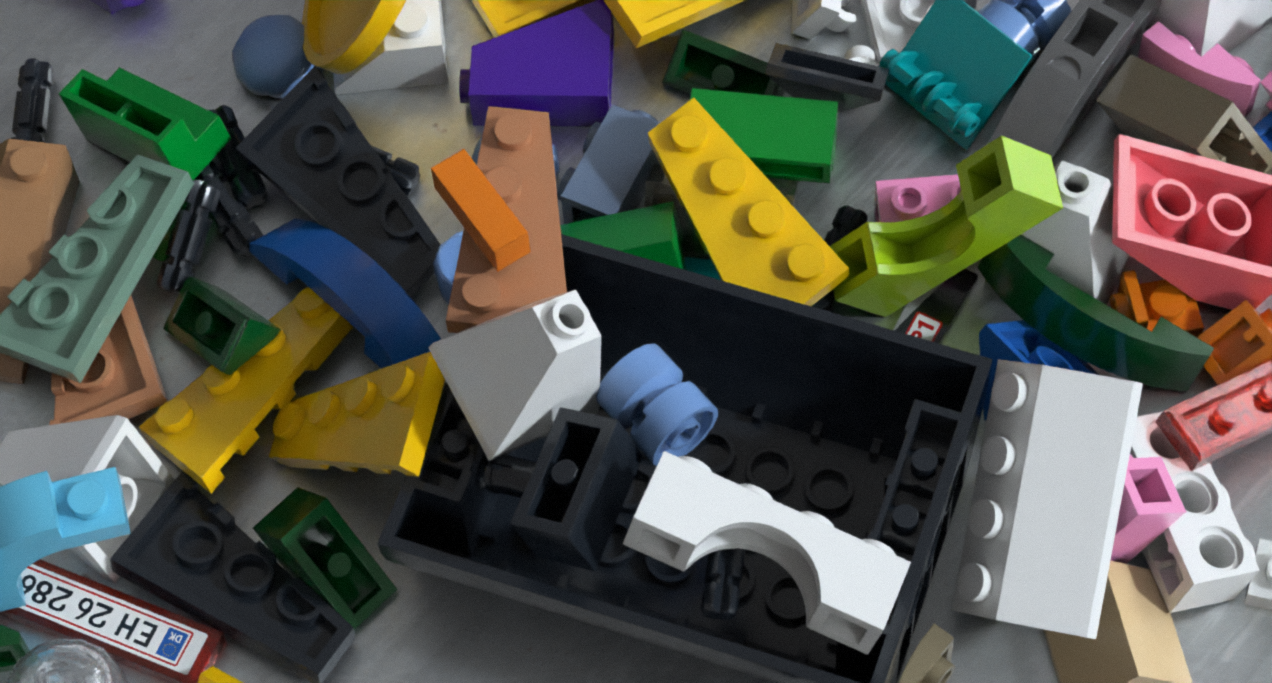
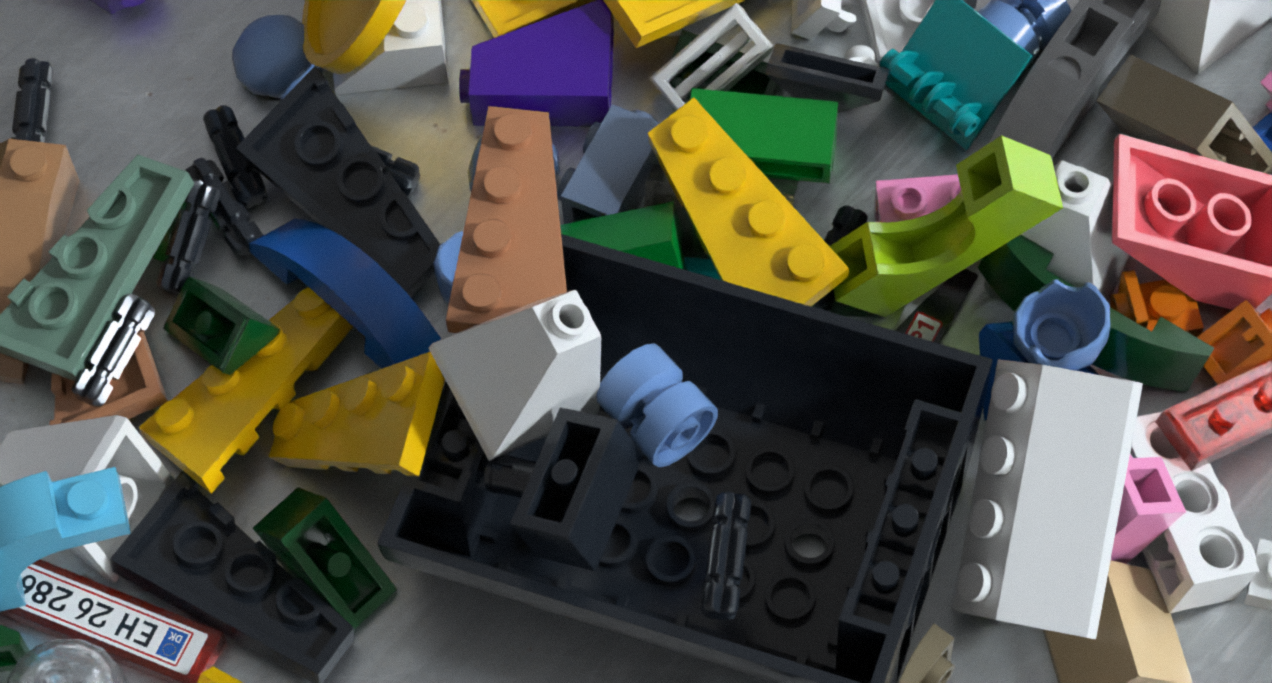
(113, 350): none -> axle
(144, 119): green piece -> none
(481, 210): orange piece -> none
(700, 44): none -> white tile
(842, 578): white arch -> none
(1062, 325): none -> medium blue hair
(1214, 71): bright pink slope -> none

